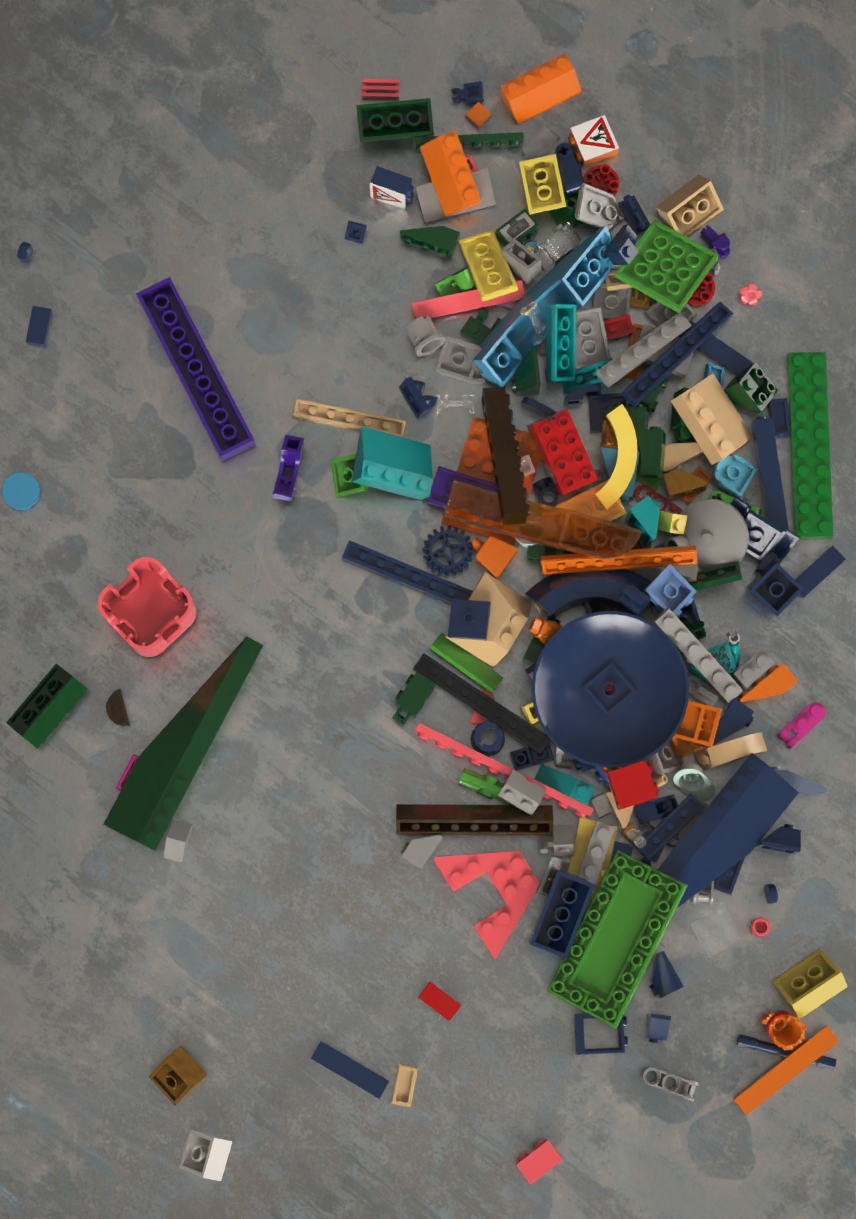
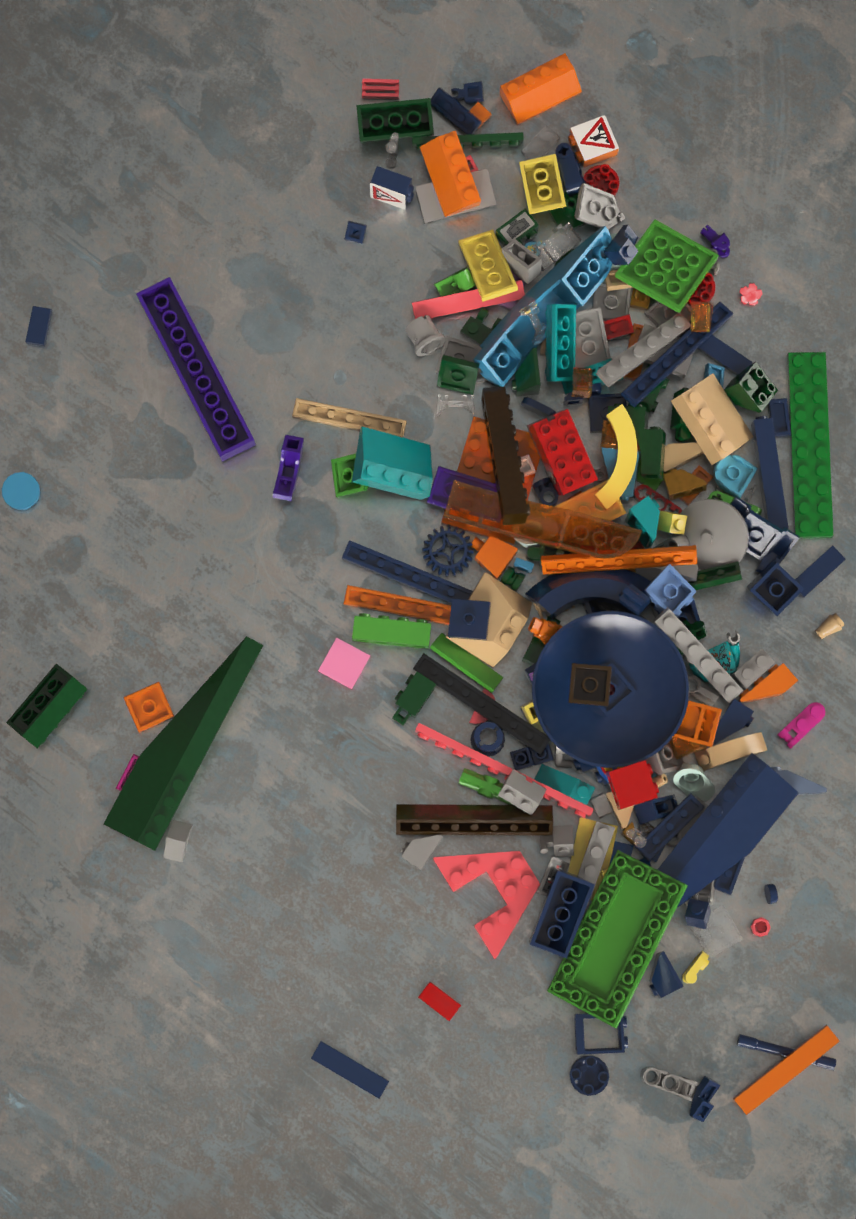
(24, 251): dark blue tile -> none
(117, 710): dark brown tile -> none
(148, 607): coral piece -> none
(148, 707): none -> orange tile
(177, 1075): pearl gold slope -> none
(205, 1155): white slope -> none
(344, 663): none -> bright pink tile
(391, 632): none -> bright green brick
(393, 149): none -> clear piece
(397, 605): none -> orange tile
(404, 1085): tan tile -> none
(412, 392): dark blue tile -> none
(437, 239): dark green slope -> none
(455, 111): none -> dark blue tile
(458, 374): none -> dark green tile
(512, 578): none -> dark green wheel
(523, 565): none -> dark azure tile
(538, 1161): coral brick -> none
(581, 382): none -> clear orange slope
(589, 684): none -> dark brown brick
(589, 1075): none -> dark blue dish
(634, 214): dark blue hinge -> none
(657, 1027): dark blue slope -> none
(690, 206): tan slope -> none
(697, 913): none -> dark blue brick
(698, 963): none -> light yellow plate
(701, 316): none -> clear orange slope
(701, 1103): none -> dark blue slope
(784, 839): dark blue slope -> none
(784, 1029): orange hair -> none
(810, 983): light yellow slope -> none
(829, 626): none -> tan cone

